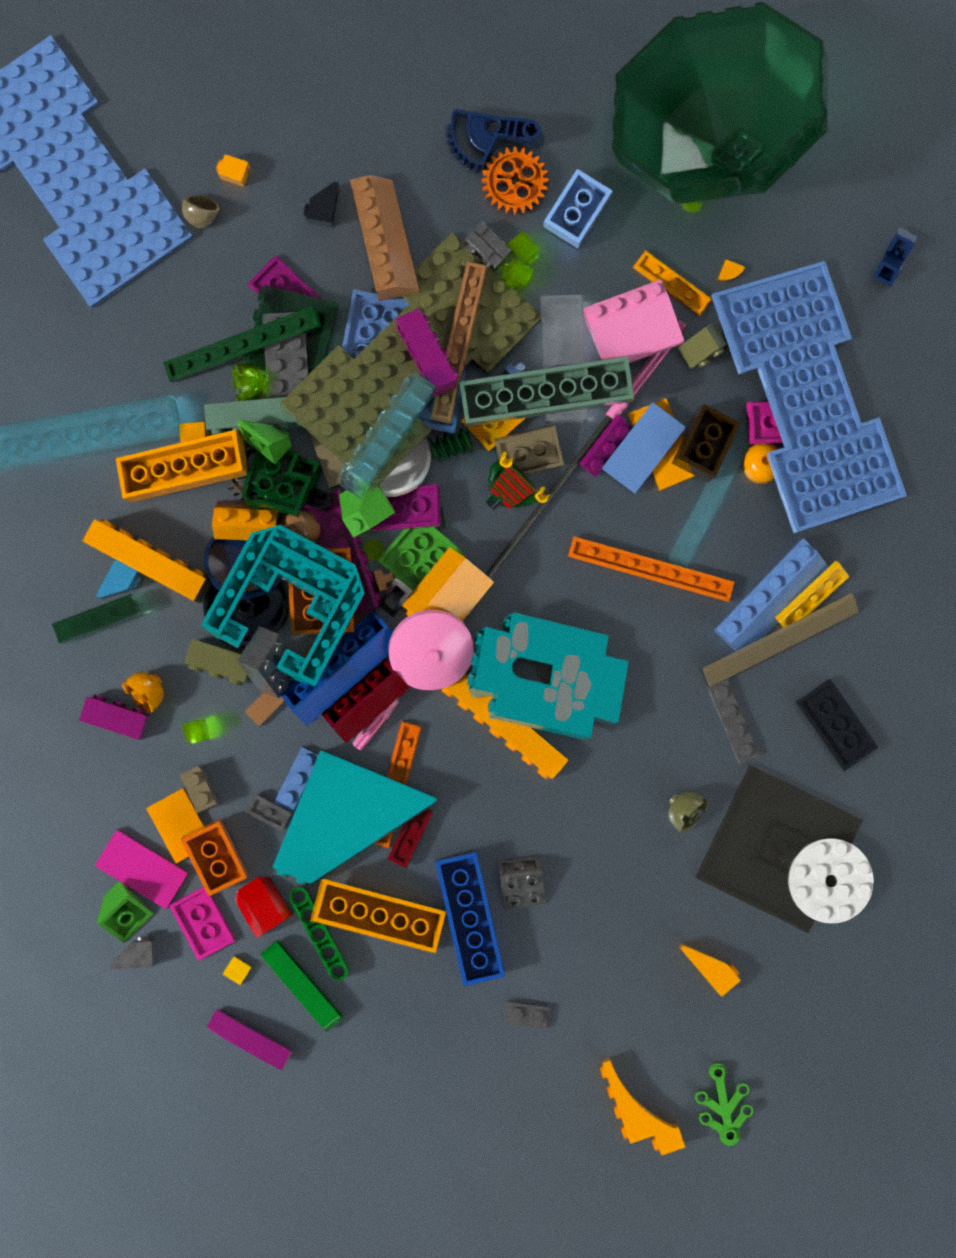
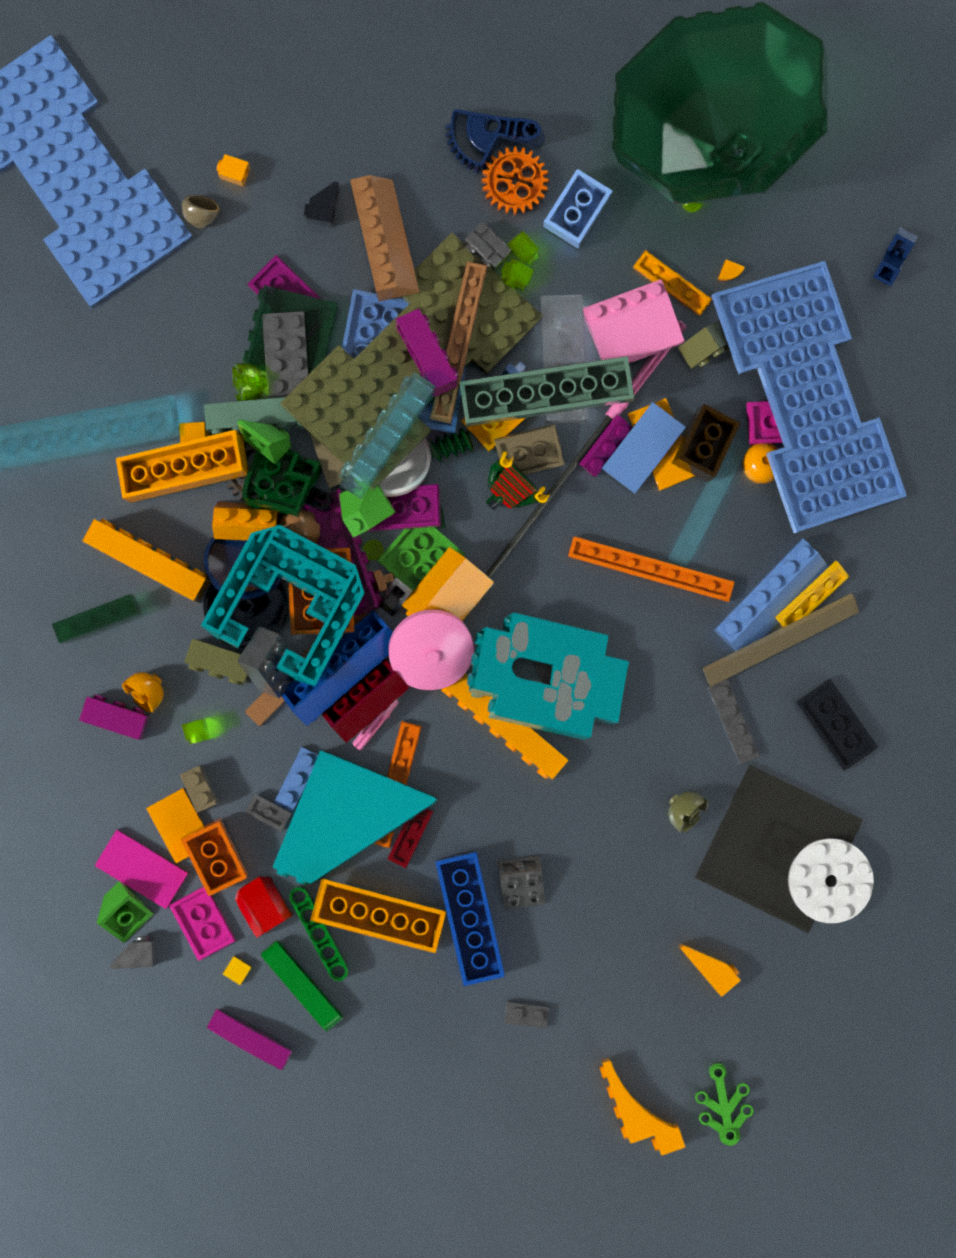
(118, 580): dark azure slope -> none
(242, 344): dark green plate -> none

